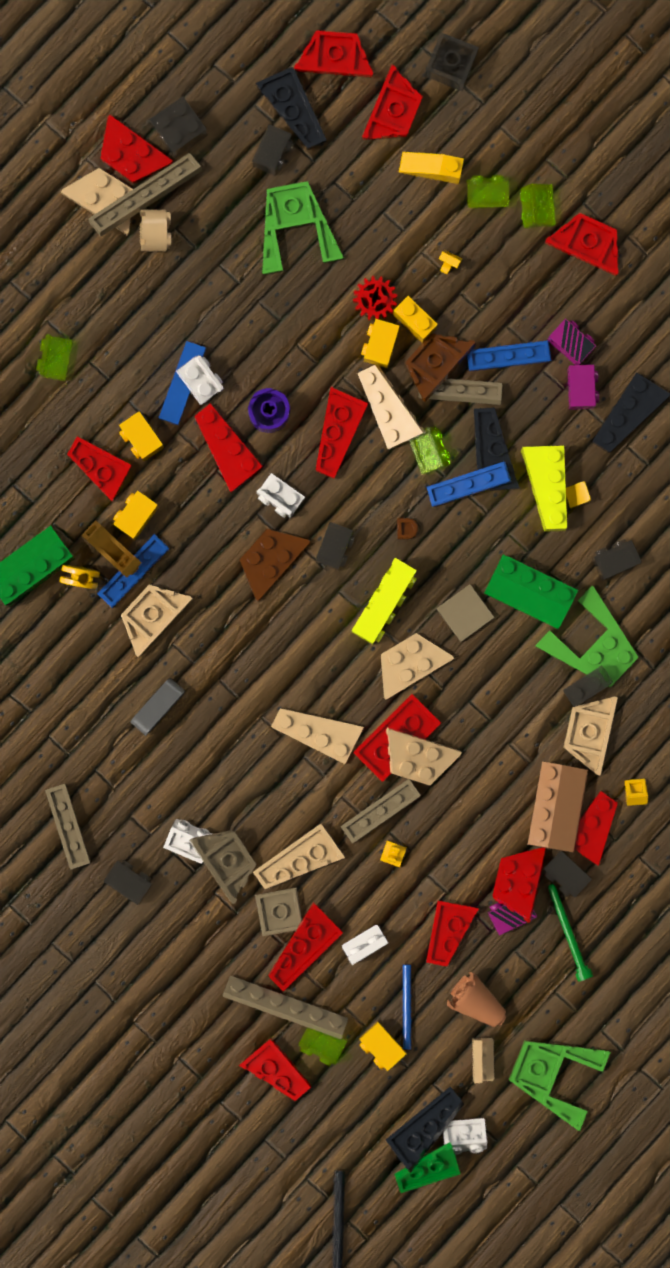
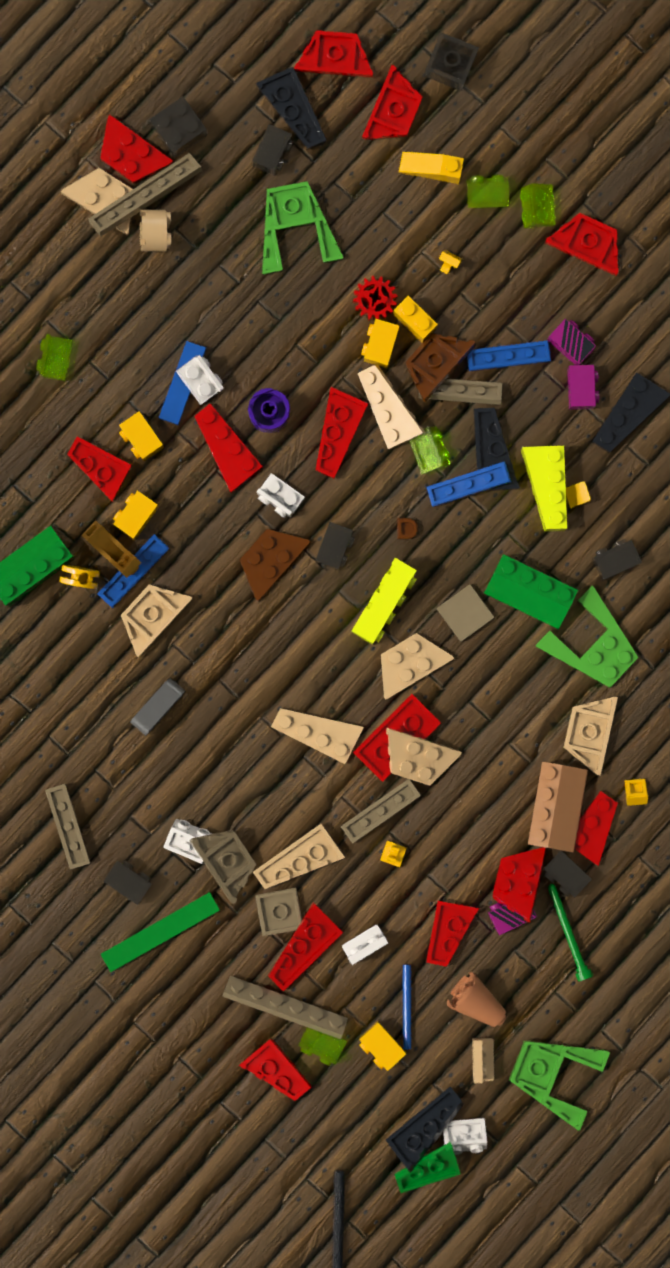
(160, 932): none -> green tile
(588, 686): clear smoke brick -> none

